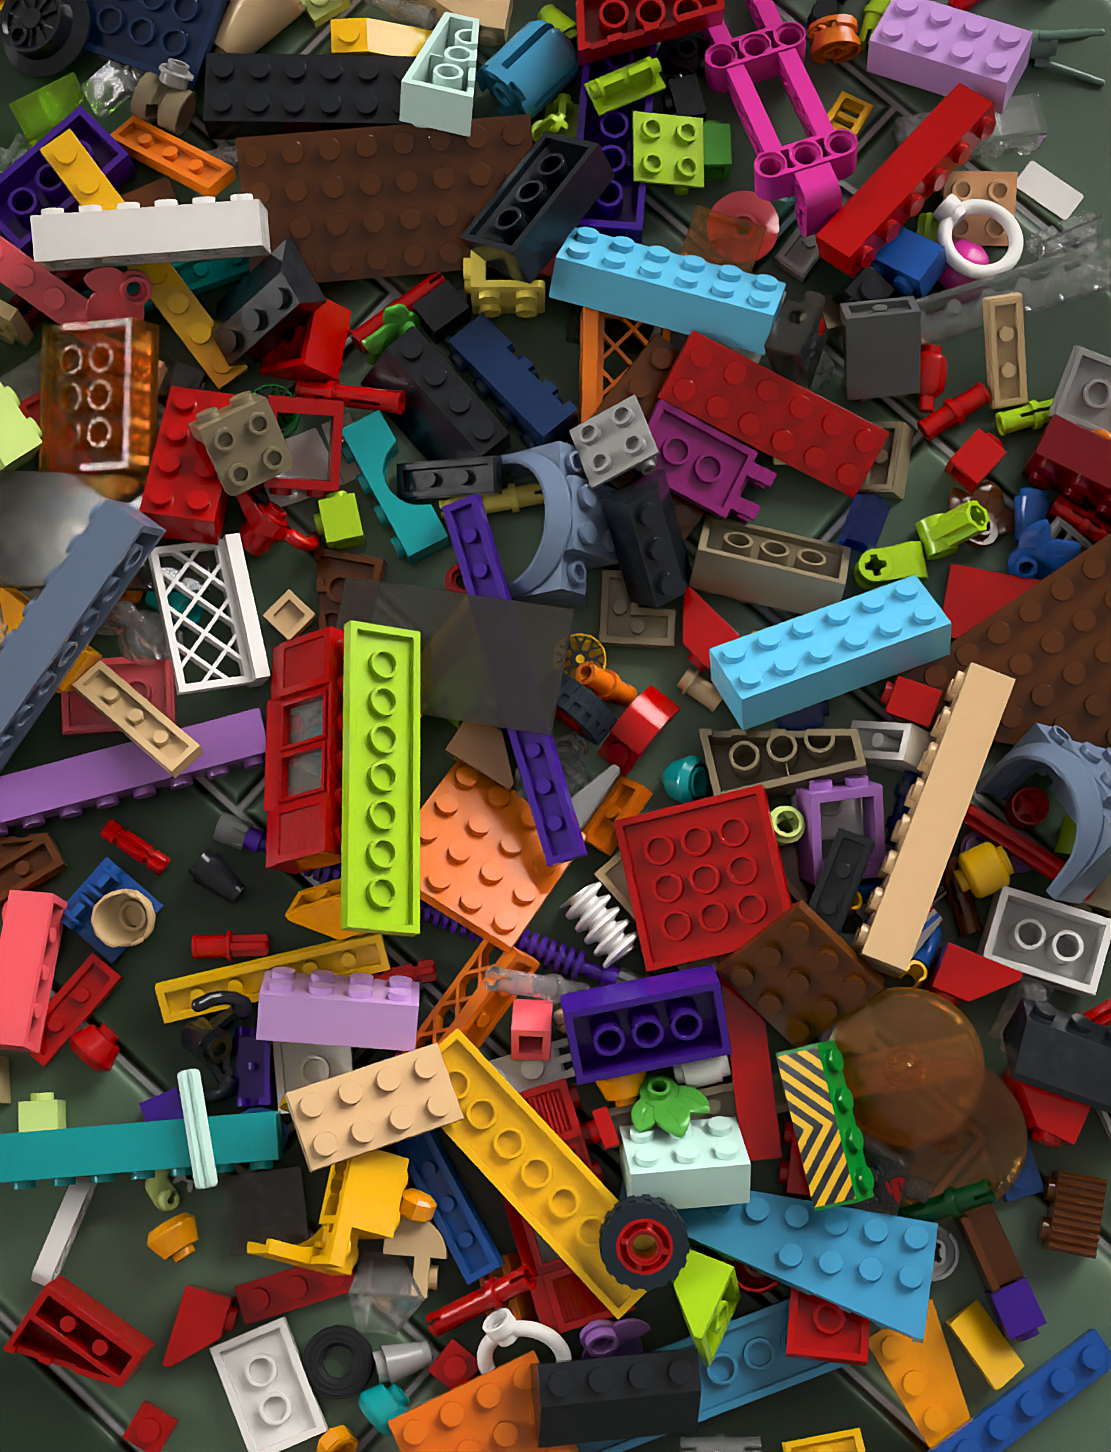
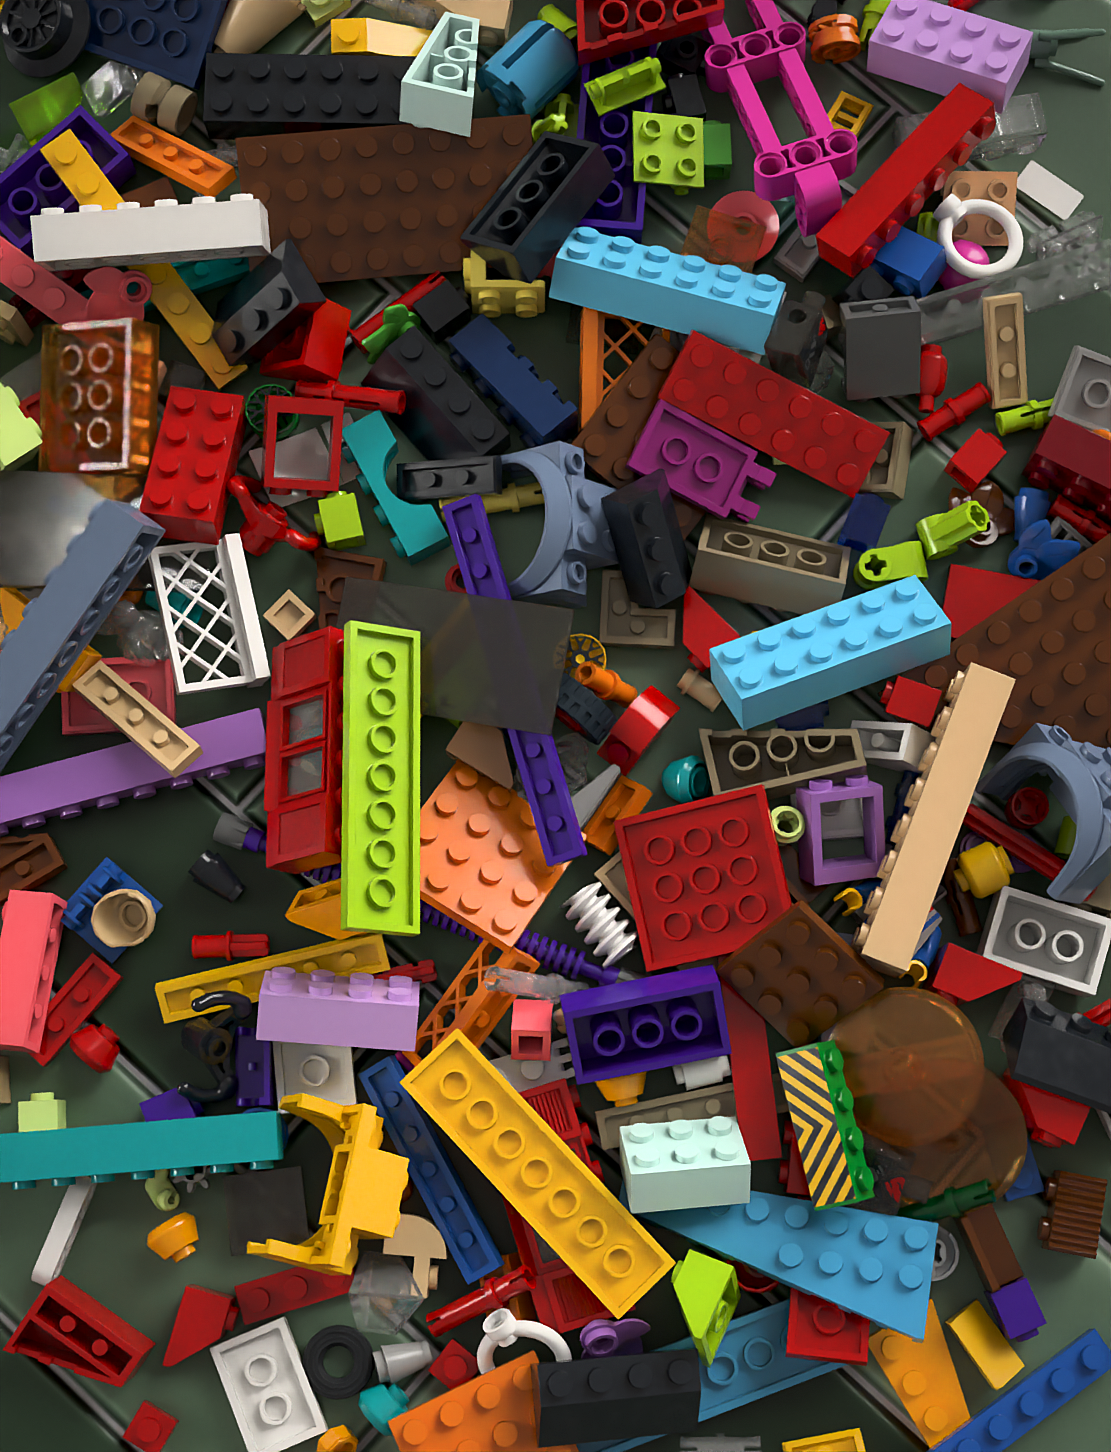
(135, 847): red axle -> none
(175, 74): light grey plate -> none
(197, 1128): light aqua axle -> none
(243, 442): dark tan bracket -> none
(373, 1107): tan plate -> none
(417, 1205): light orange tile -> none
(602, 1128): red plate -> none
(615, 443): light grey hinge -> none
(650, 1266): black wheel -> none
(667, 1108): bright green plate -> none
(841, 877): black tile -> none

